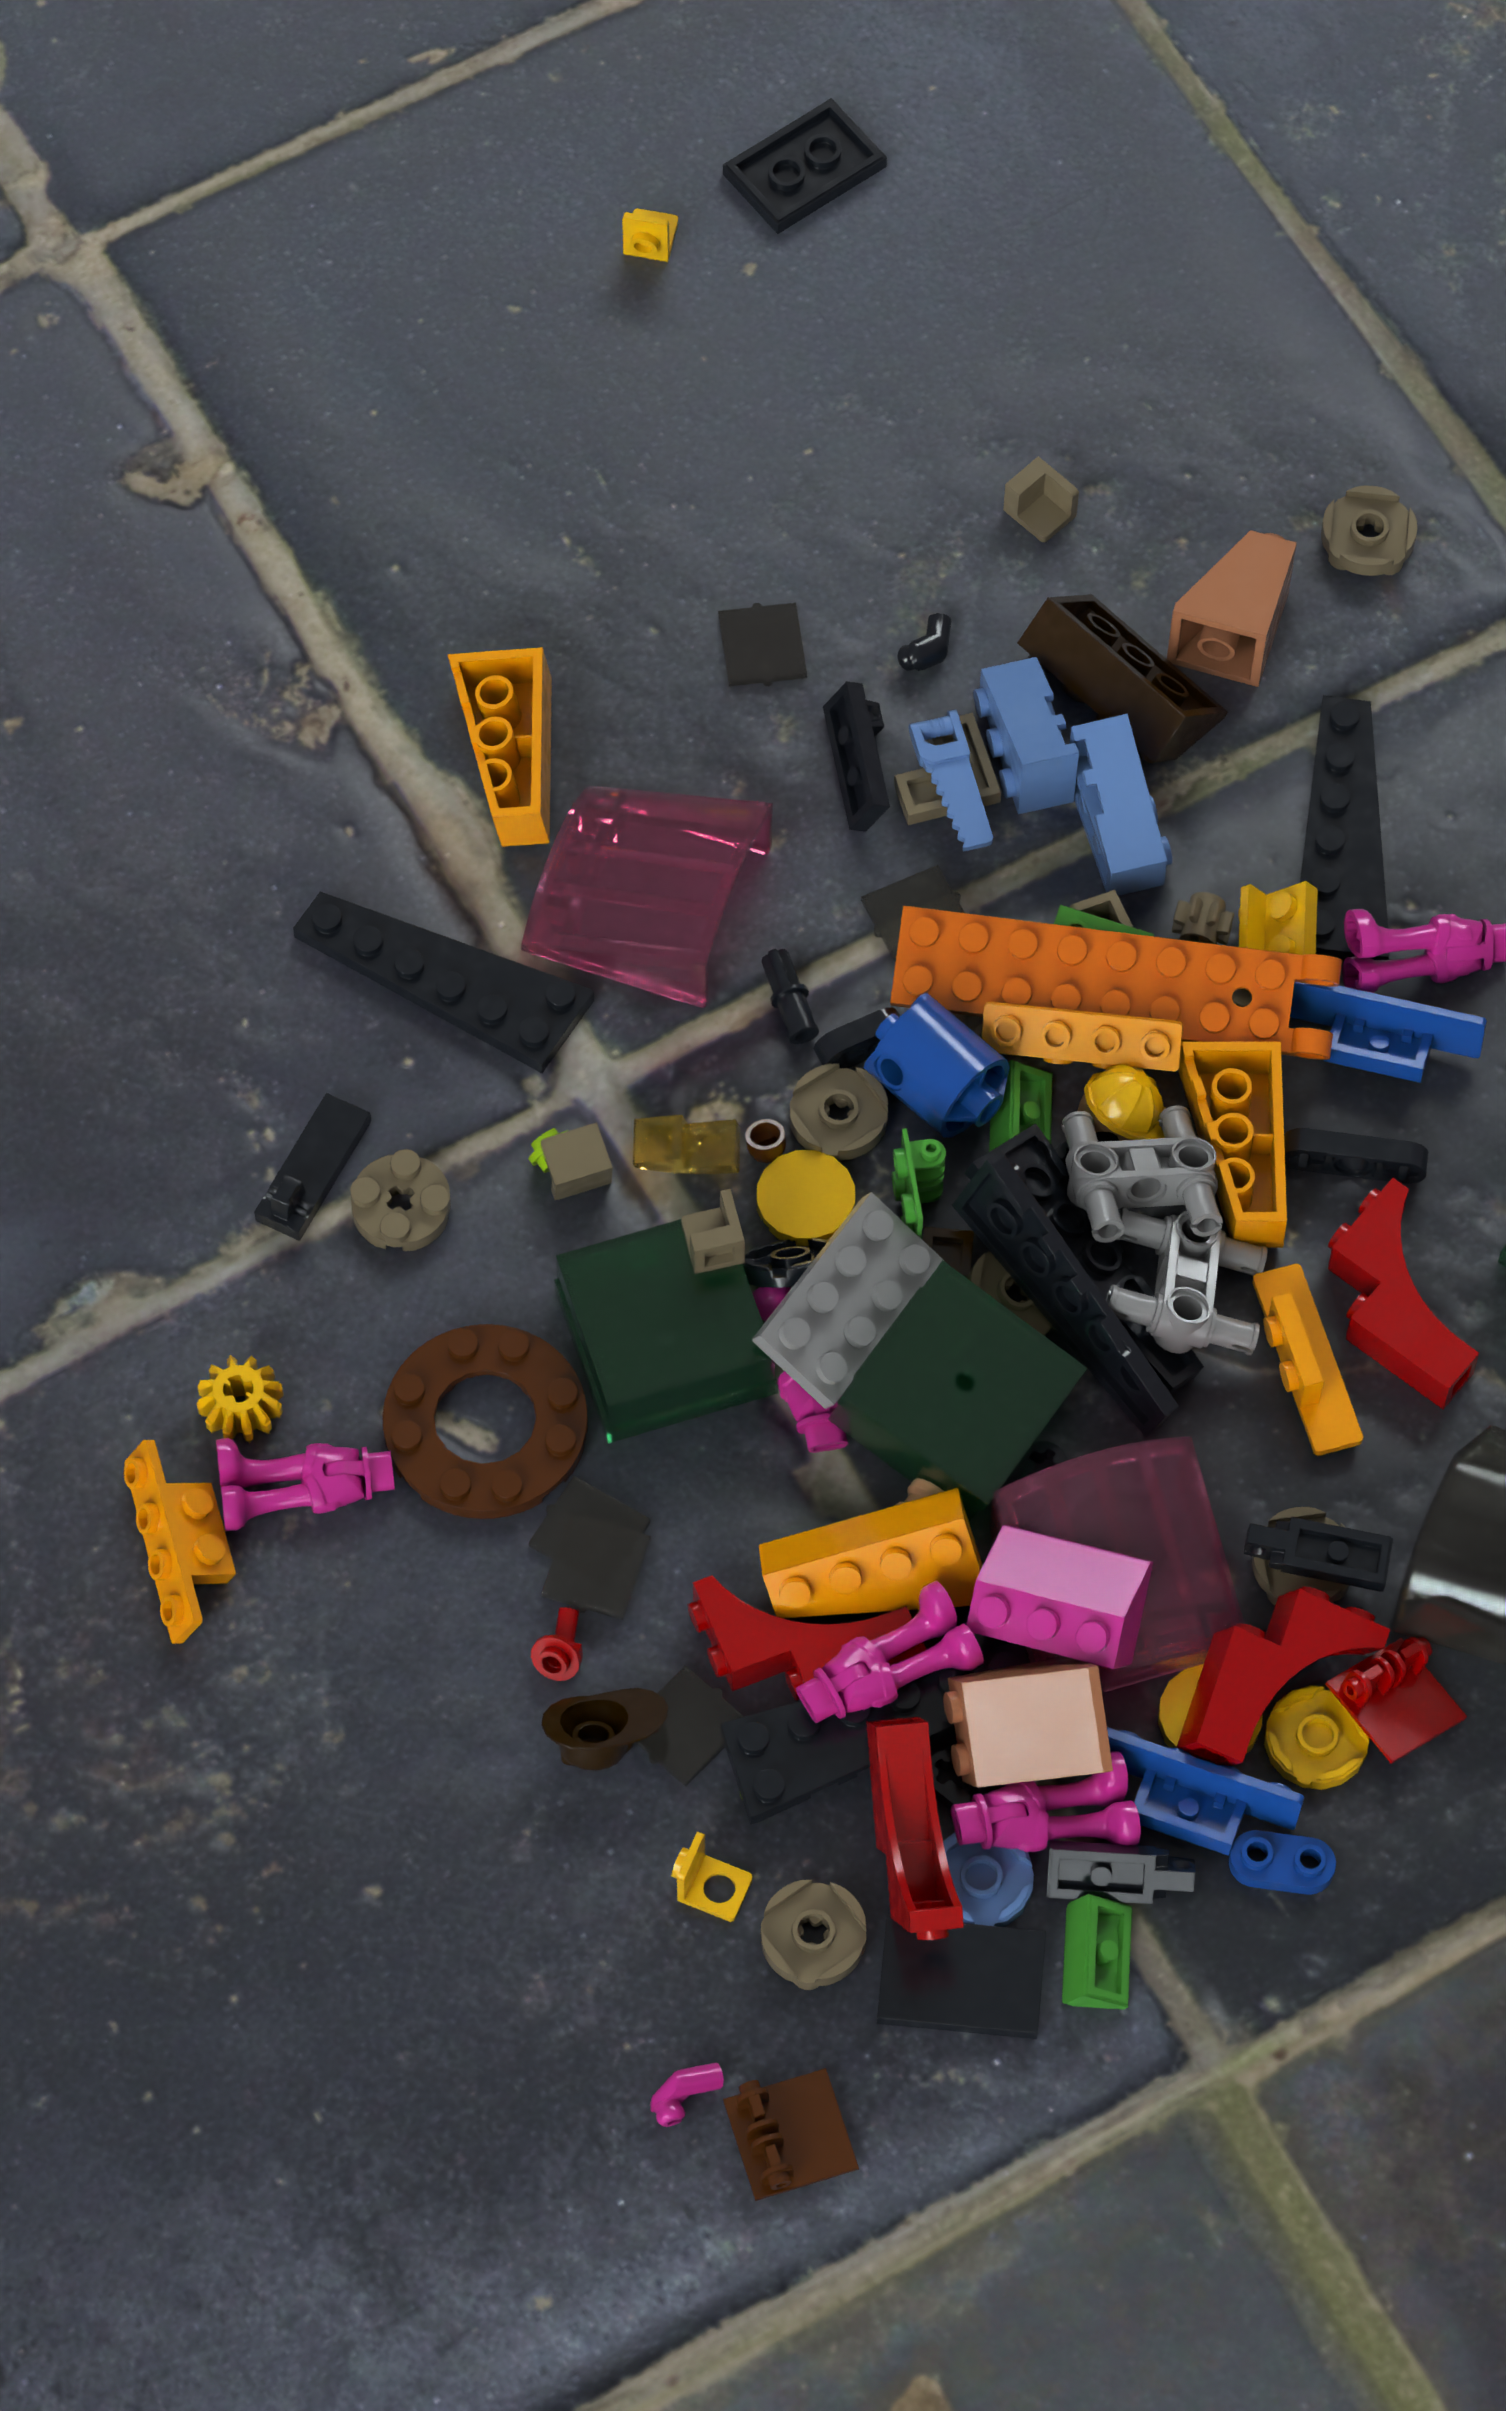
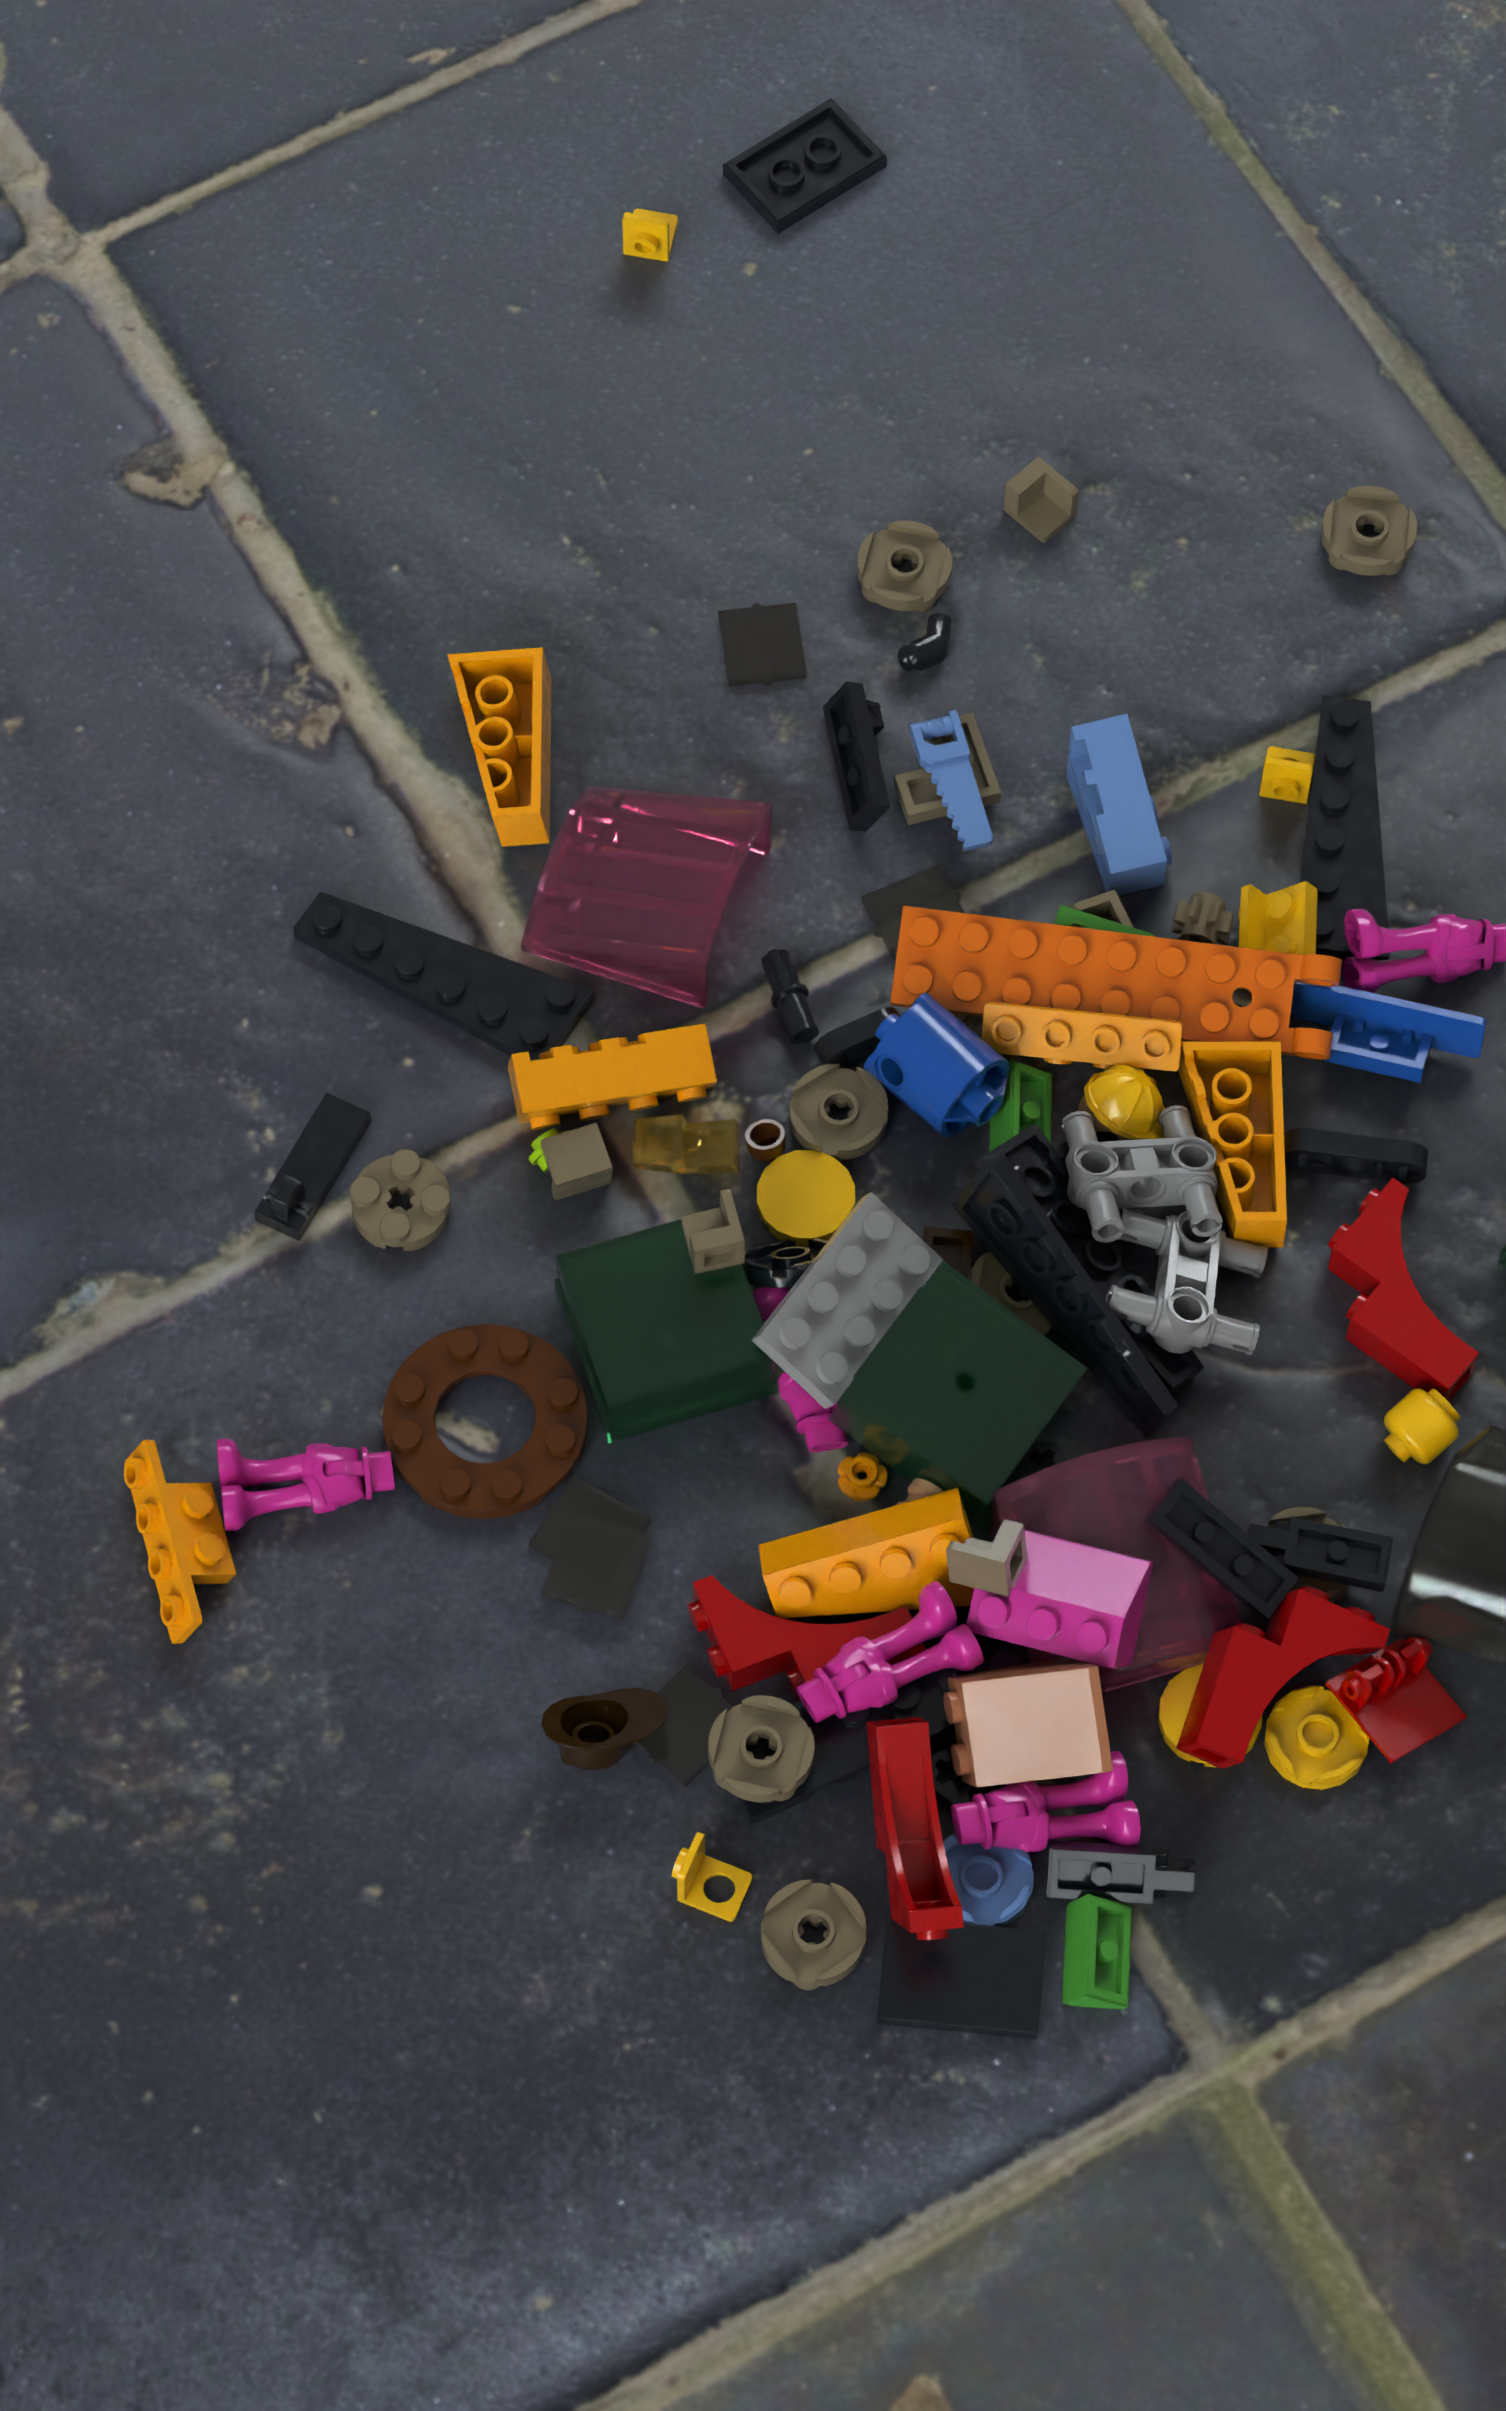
(245, 1380): yellow gear -> none
(559, 1649): red plate -> none
(611, 1075): none -> light orange wedge
(679, 2086): dark pink arm -> none
(753, 1778): none -> dark tan plate
(790, 2133): reddish brown hinge -> none
(861, 1489): none -> light orange plate
(903, 590): none -> dark tan plate
(917, 1177): bright green hinge -> none
(988, 1564): none -> dark tan panel
(1027, 735): medium blue wedge -> none
(1120, 674): dark brown slope -> none
(1199, 1798): blue bracket -> none
(1221, 1549): none -> black hinge
(1234, 610): nougat slope -> none
(1282, 1864): blue plate -> none
(1287, 774): none -> yellow bracket
(1306, 1359): light orange bracket -> none
(1421, 1426): none -> yellow head

